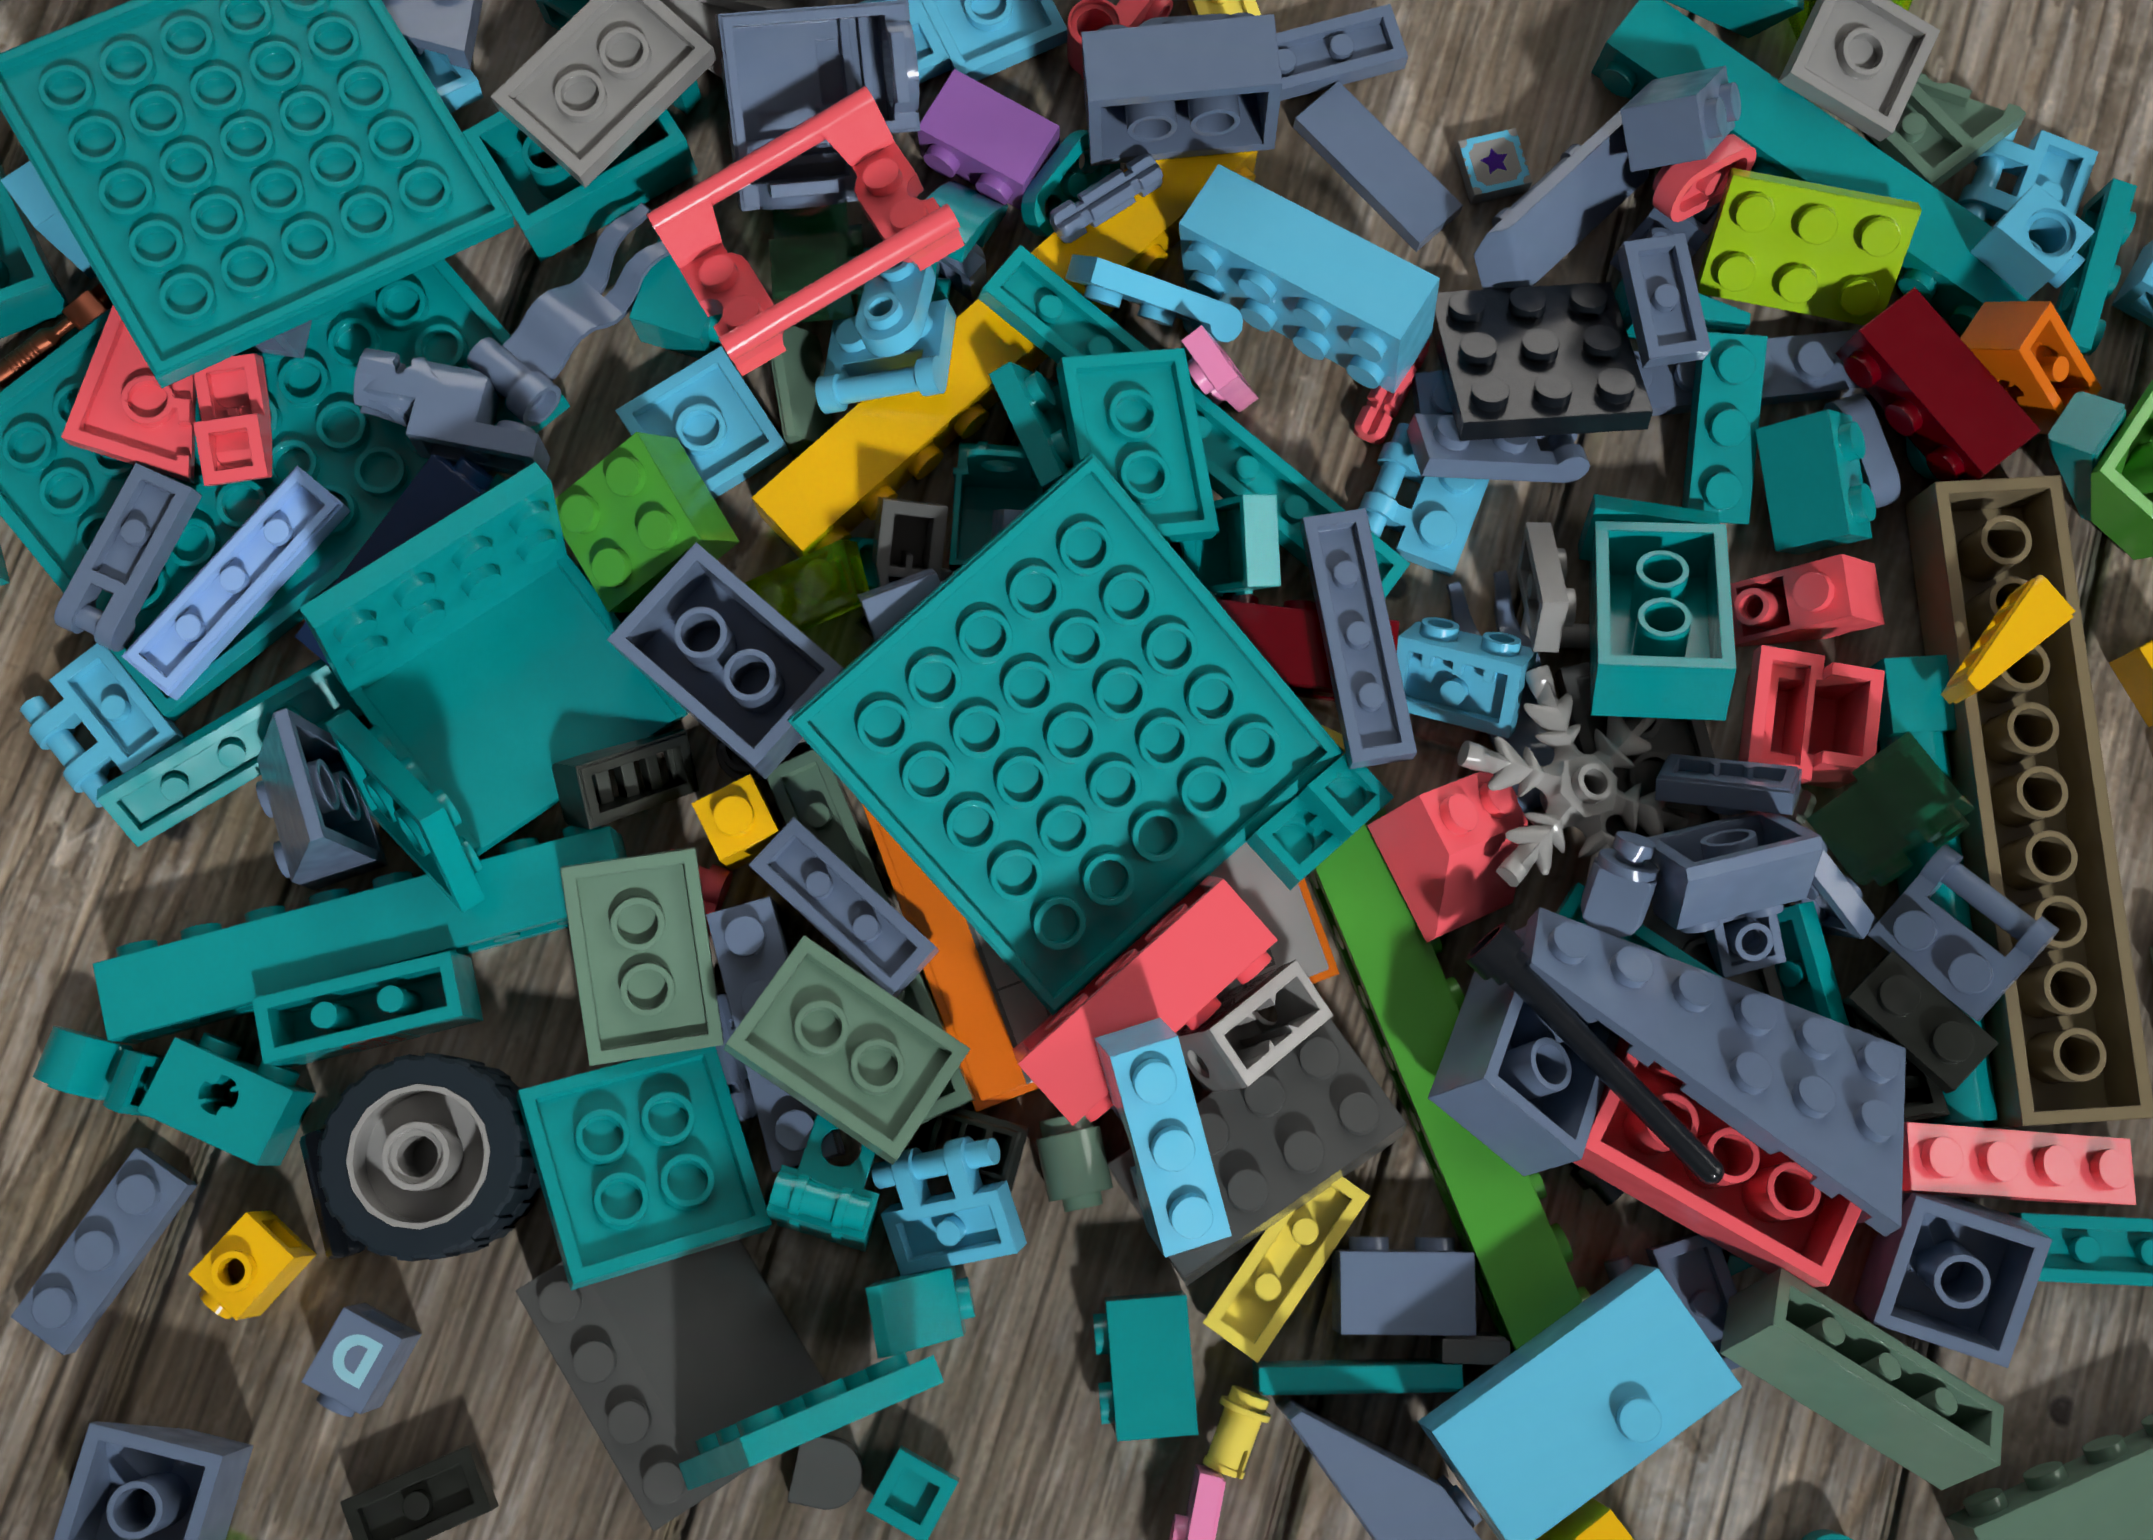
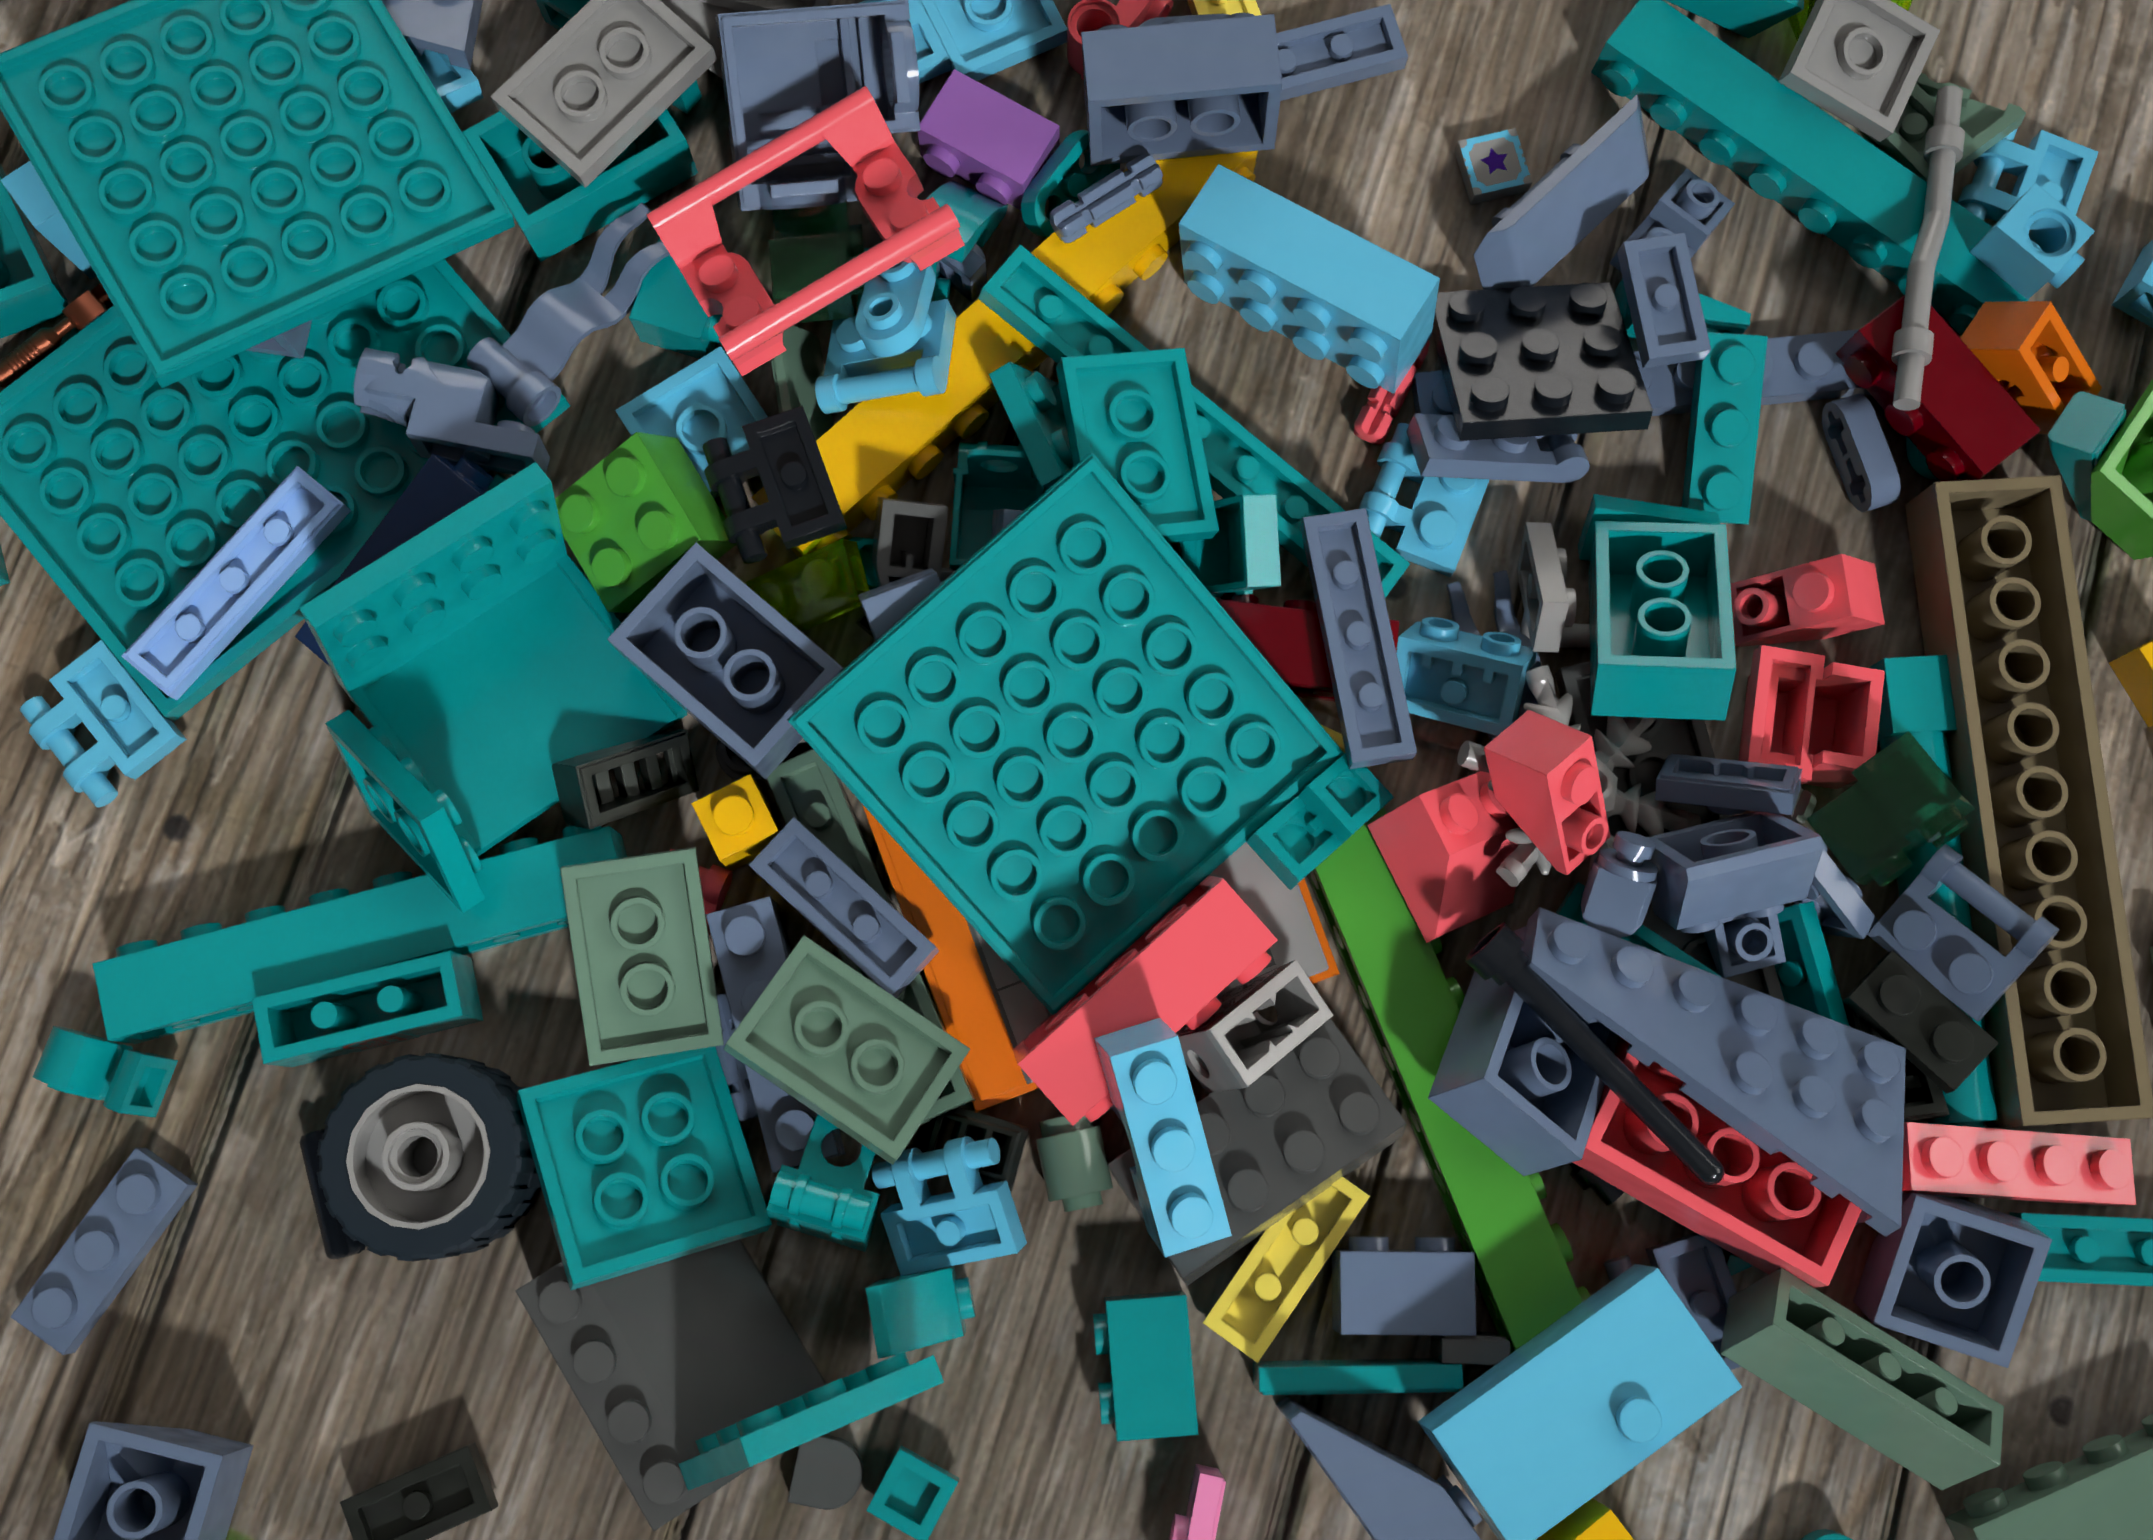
(126, 557): sand blue plate -> none
(128, 413): coral wing -> none
(191, 1099): teal brick -> none
(216, 756): teal plate -> none
(234, 422): coral slope -> none
(250, 1266): yellow brick -> none
(314, 805): sand blue slope -> none
(360, 1360): sand blue brick -> none
(793, 479): none -> black plate
(1158, 299): medium azure plate -> none
(1216, 372): bright pink plate -> none
(1236, 1431): light yellow pin -> none
(1377, 166): sand blue tile -> none
(1550, 787): none -> coral slope
(1680, 118): sand blue brick -> none
(1699, 184): coral plate -> none
(1806, 247): lime plate -> none
(1815, 482): teal brick -> none
(1914, 341): none -> light grey bar
(2017, 628): yellow slope -> none
(2097, 277): teal plate -> none

